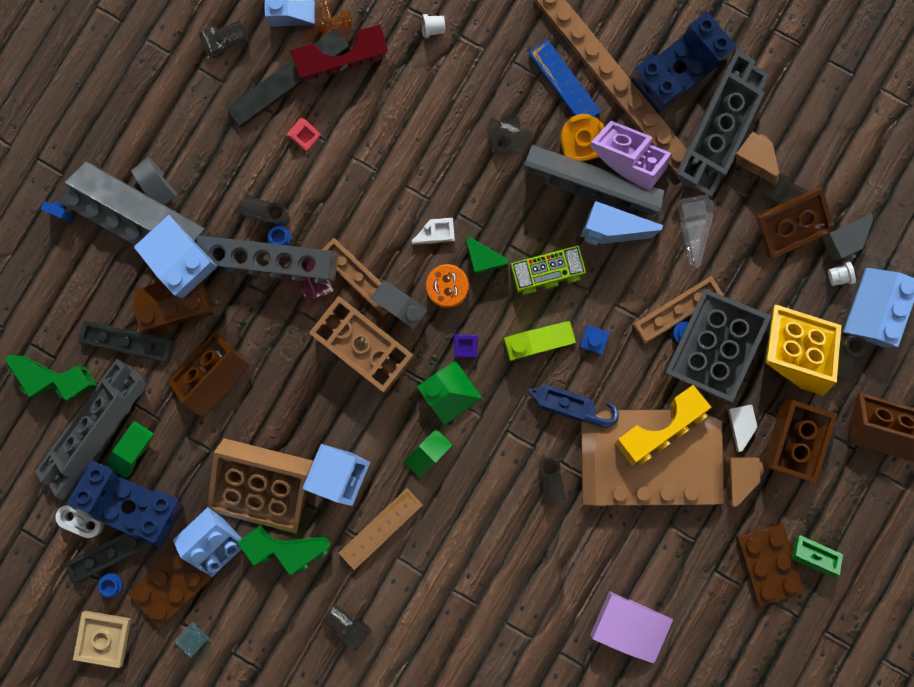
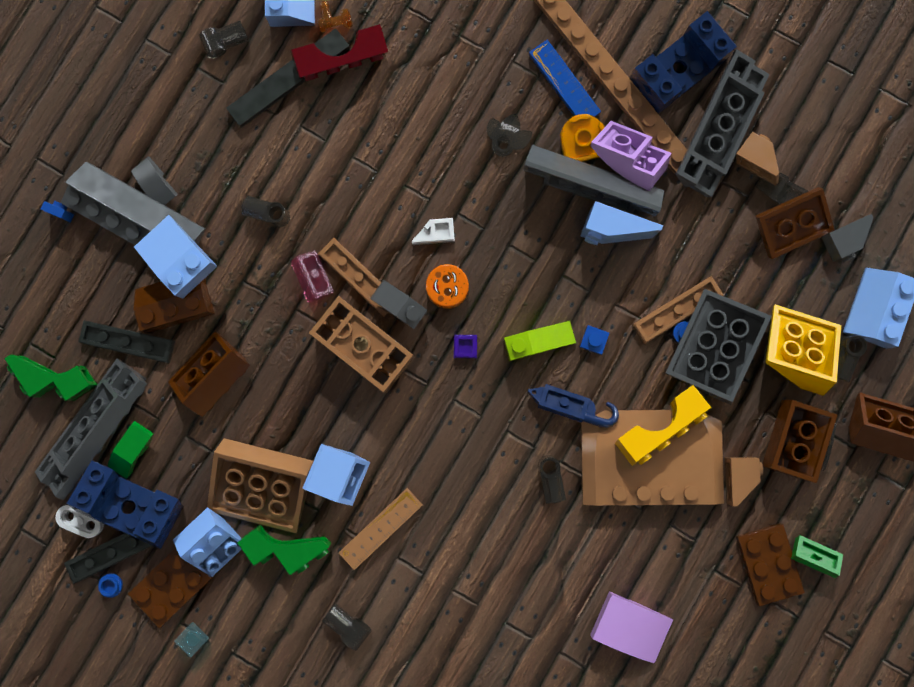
(102, 639): tan plate -> none
(279, 235): blue plate -> none
(303, 134): coral slope -> none
(324, 260): dark grey brick -> none
(428, 453): green slope -> none
(432, 25): white piece -> none
(449, 392): green slope -> none
(483, 258): green slope -> none
(548, 270): brick -> none
(695, 222): clear slope -> none
(742, 424): white tile -> none
(842, 274): white piece -> none

